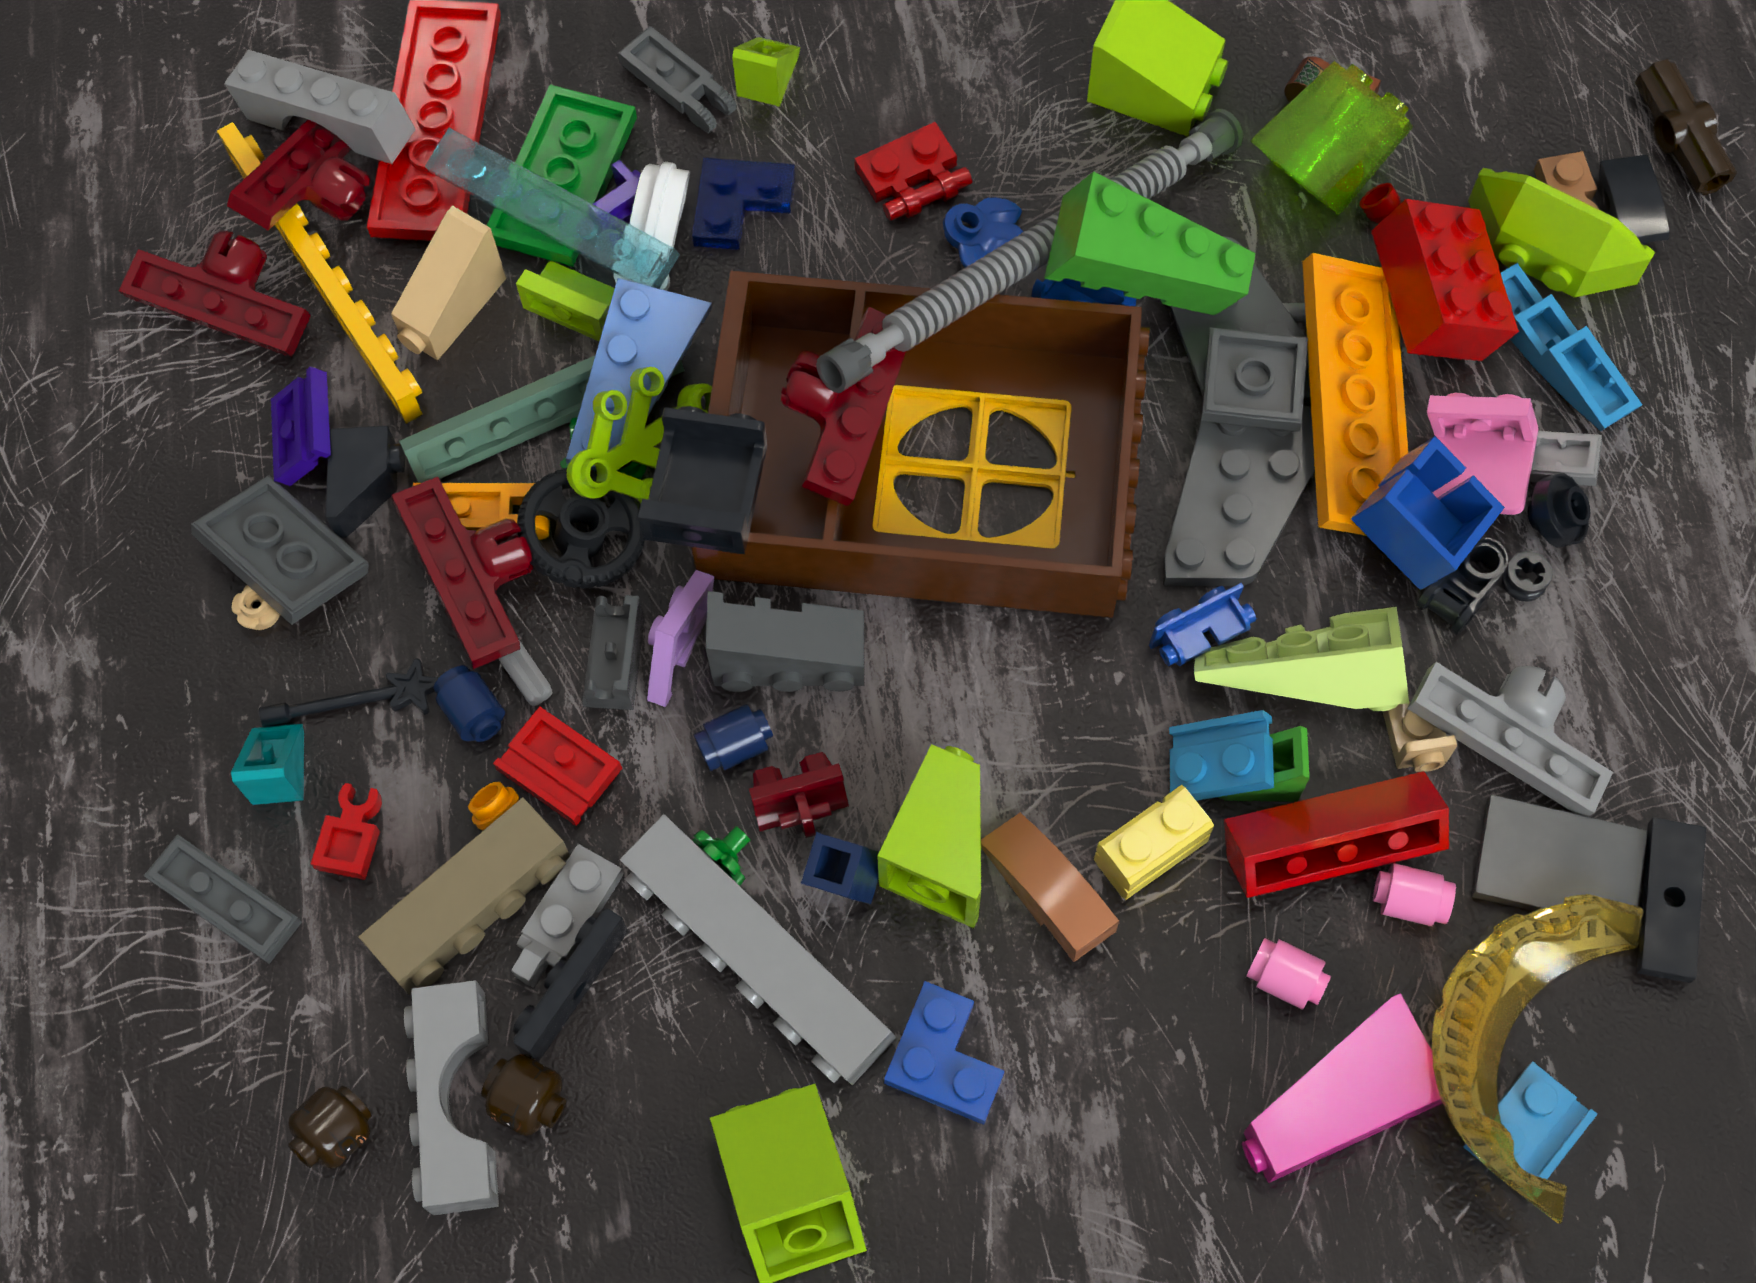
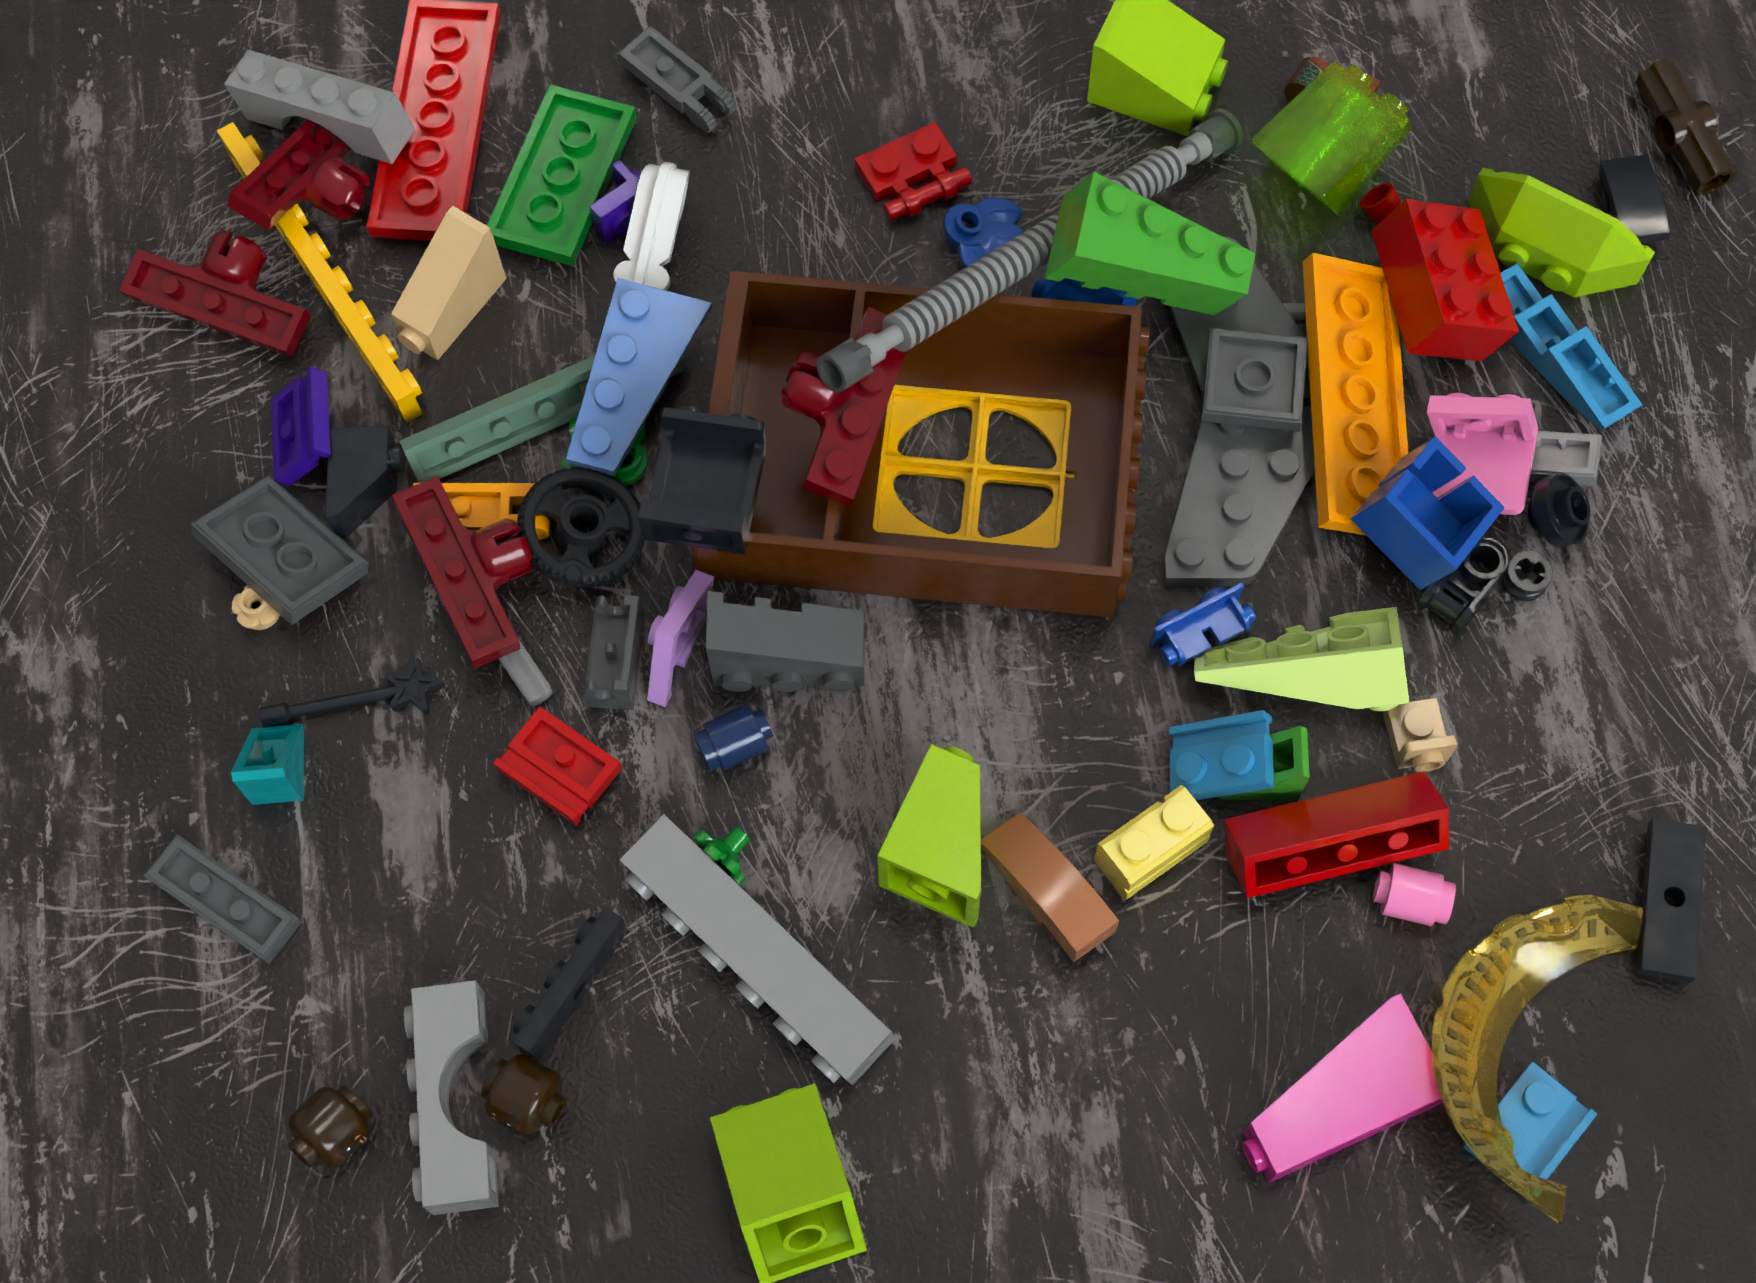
(348, 841): red plate -> none
(466, 897): dark tan brick -> none
(469, 704): dark blue brick -> none
(491, 803): light orange plate -> none
(552, 210): clear light blue plate -> none
(566, 298): lime panel -> none
(572, 898): light grey hinge -> none
(636, 440): lime plant -> none
(737, 186): clear blue plate -> none
(764, 69): lime slope -> none
(798, 797): dark red hips -> none
(842, 868): dark blue brick -> none
(928, 1059): blue plate -> none
(1289, 973): bright pink brick -> none
(1514, 732): light grey plate -> none
(1543, 854): dark grey tile -> none
(1568, 174): medium nougat plate -> none

